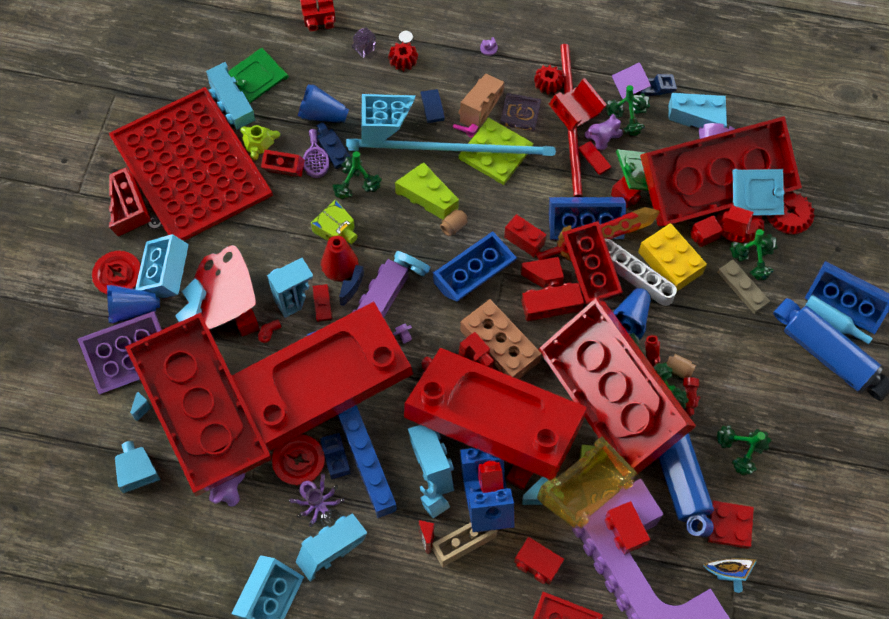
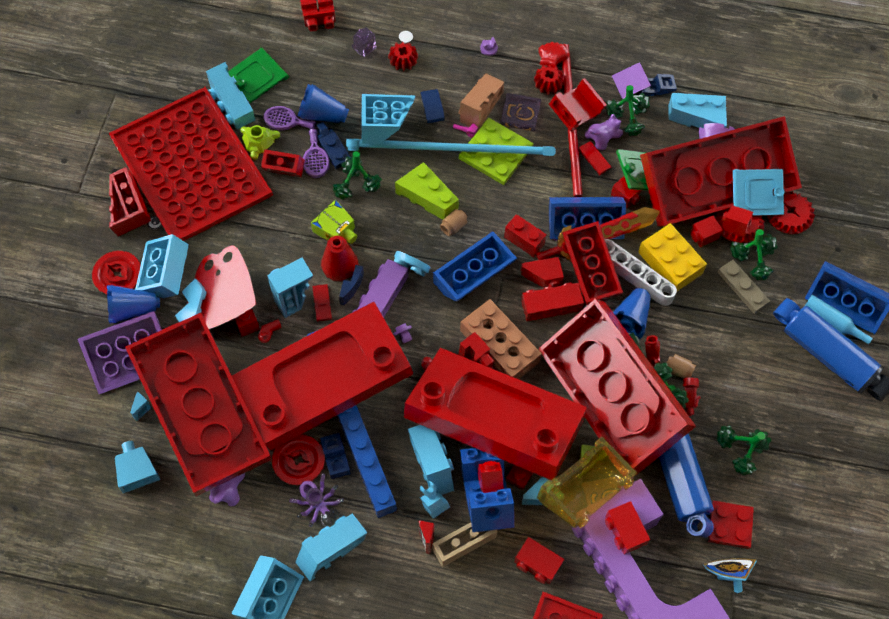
(294, 122): none -> medium lavender piece
(552, 54): none -> red animal

